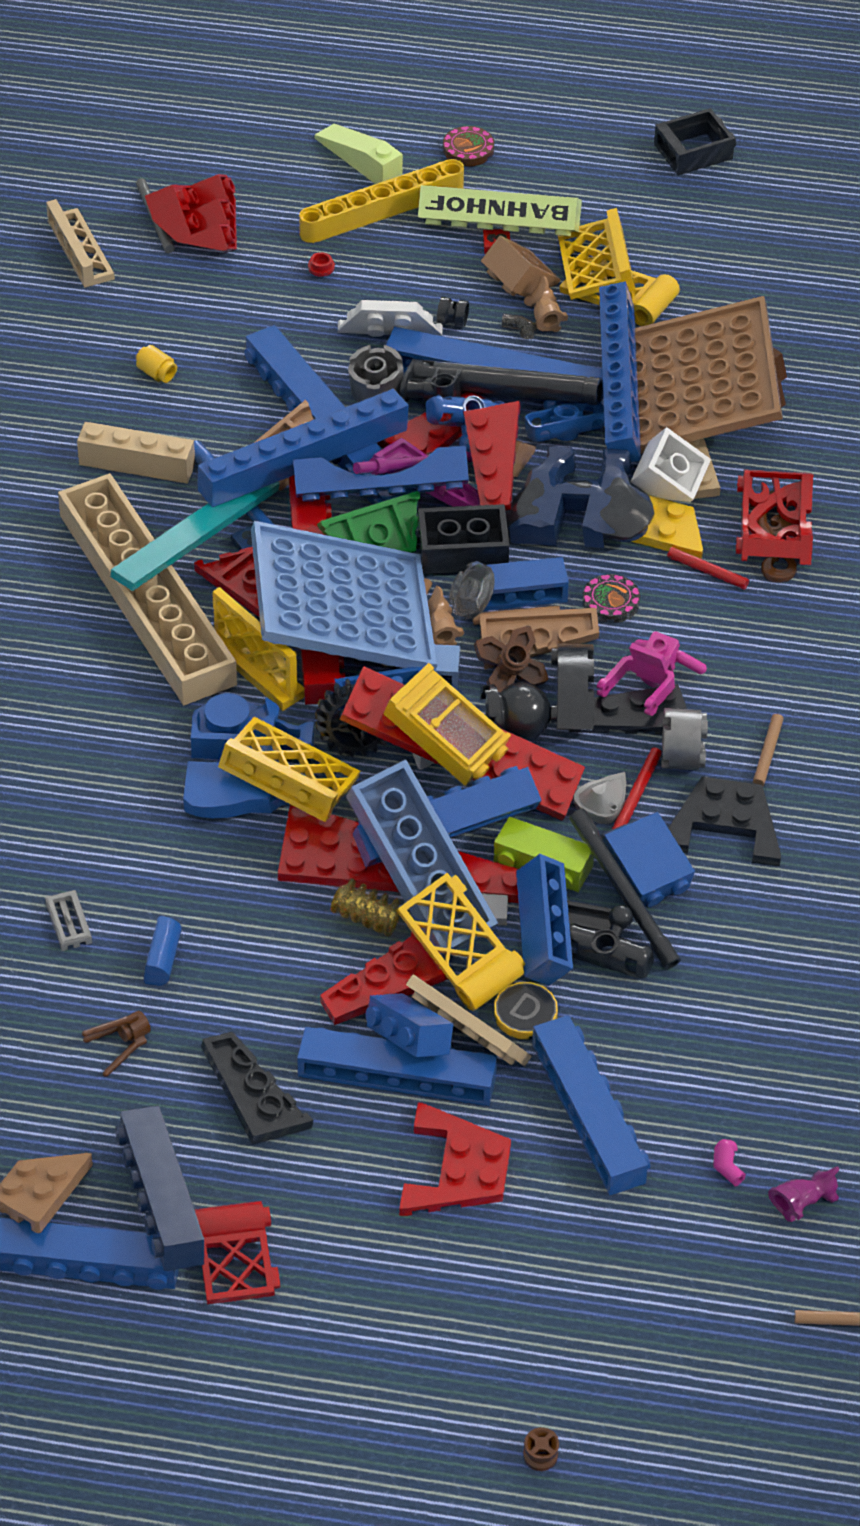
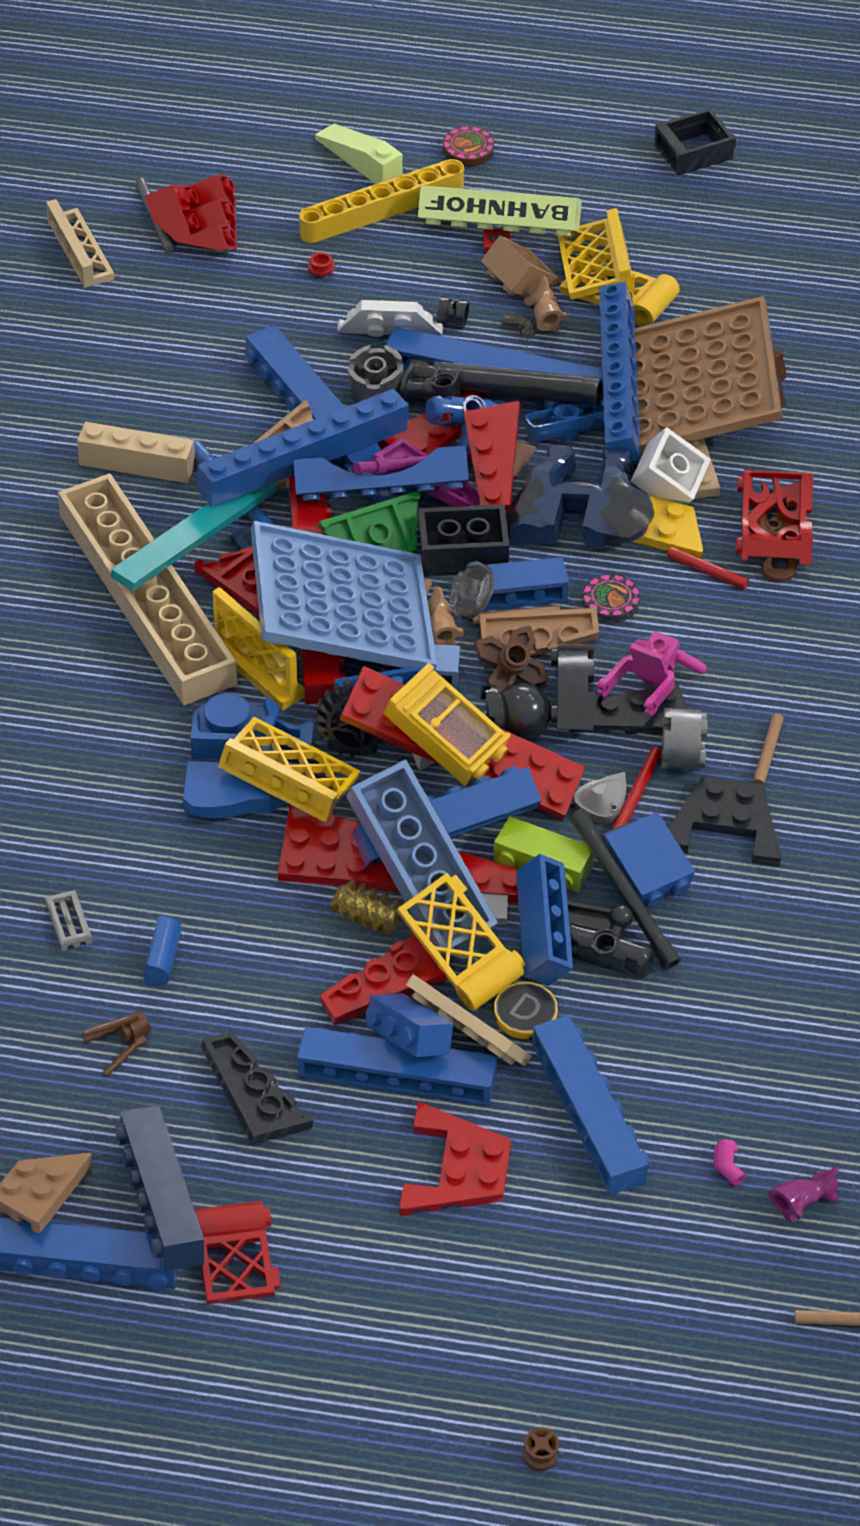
(156, 364): yellow brick -> none

